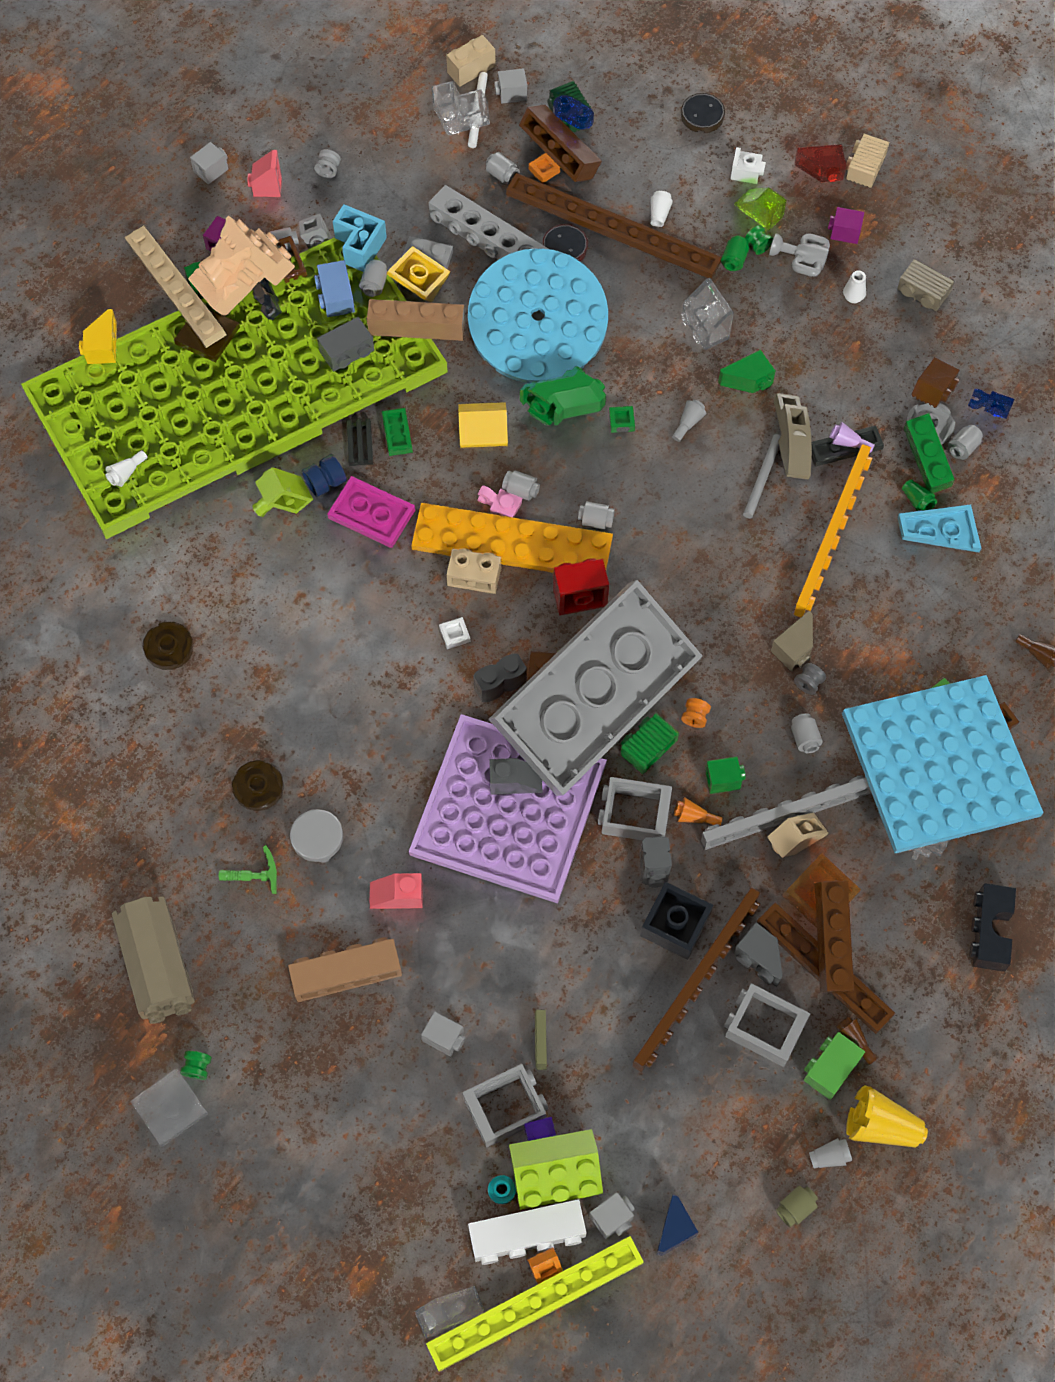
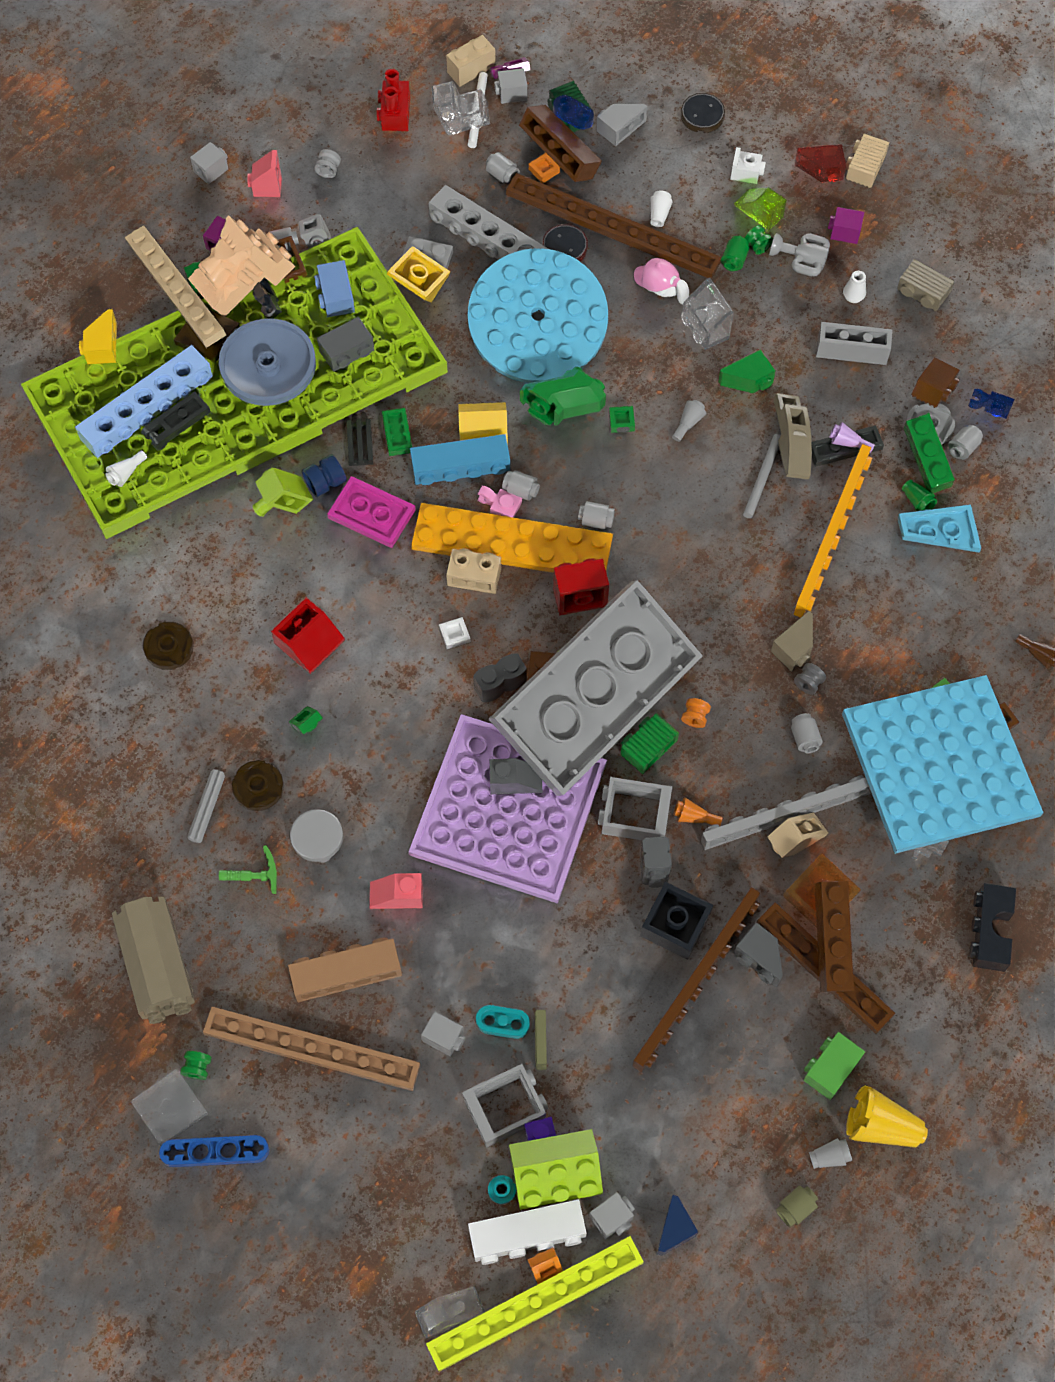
(149, 390): none -> light blue brick
(176, 420): none -> pearl dark grey plate
(206, 806): none -> light grey axle
(214, 1151): none -> blue beam
(267, 362): none -> sand blue dish
(306, 720): none -> green plate
(307, 635): none -> red slope
(312, 1048): none -> medium nougat plate
(361, 234): medium azure brick -> none
(373, 278): light grey brick -> none
(394, 103): none -> red brick
(416, 319): medium nougat brick -> none
(460, 459): none -> dark azure brick
(503, 1019): none -> teal plate
(511, 65): none -> magenta plate
(620, 121): none -> light grey slope
(662, 279): none -> bright pink hair
(724, 775): green brick -> none
(756, 1045): light grey window -> none
(852, 1031): reddish brown cone -> none
(854, 343): none -> light grey brick

